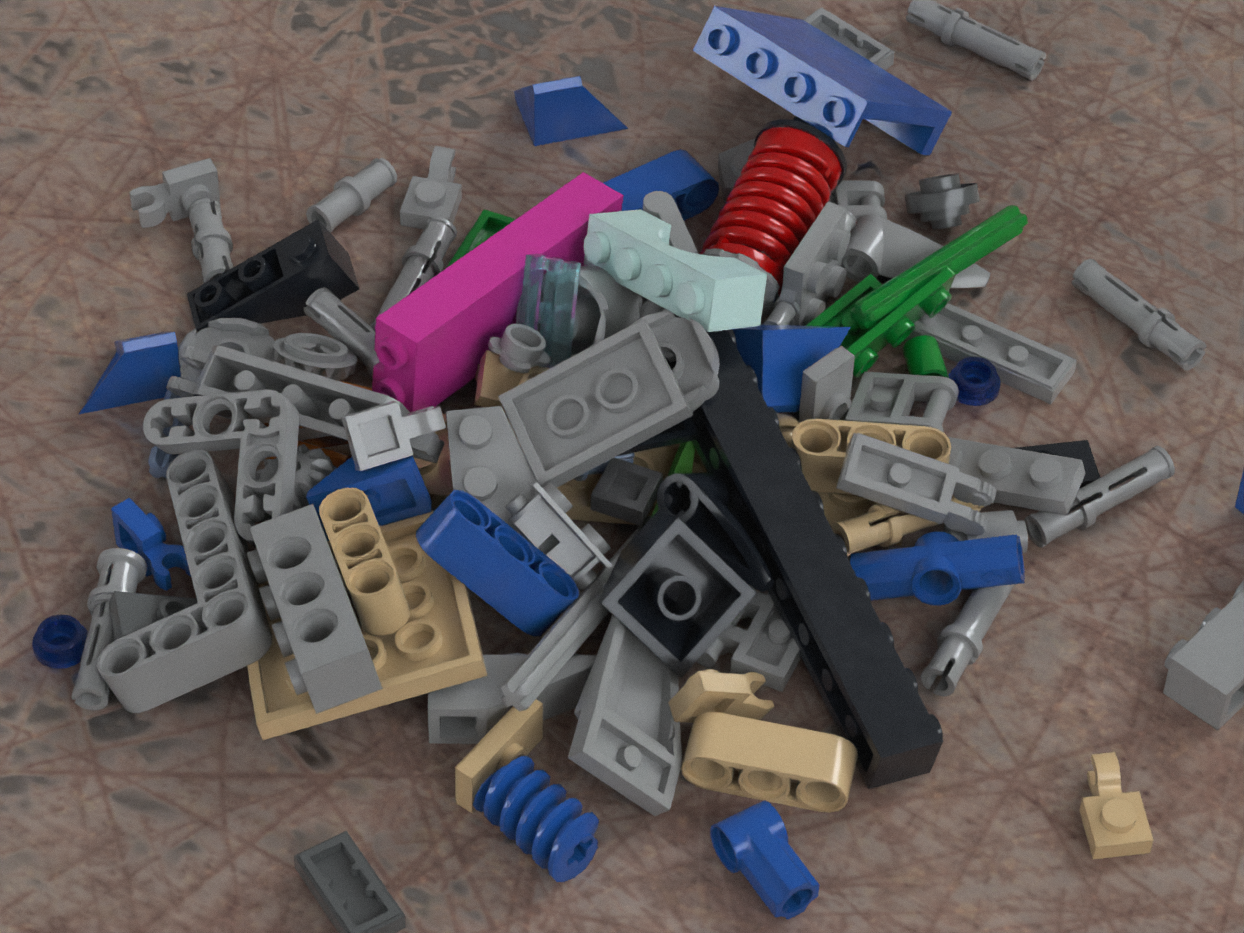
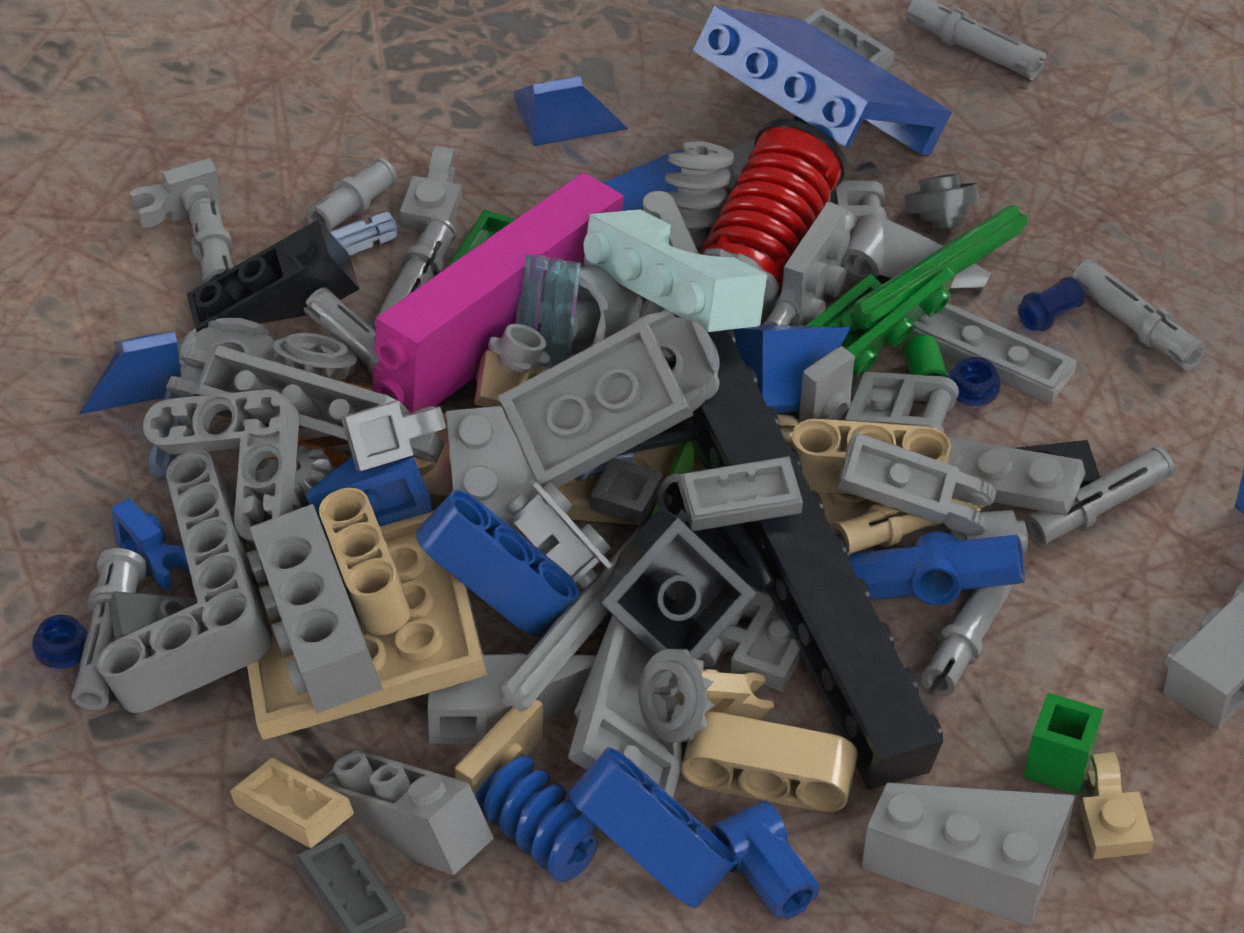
(292, 802): none -> tan plate
(359, 235): none -> sand blue axle
(413, 809): none -> light grey slope
(652, 827): none -> blue beam
(660, 708): none -> light grey gear
(700, 186): none -> light grey piece
(740, 493): none -> light grey plate
(970, 844): none -> light grey wedge
(1042, 308): none -> clear blue pin
(1063, 743): none -> green brick

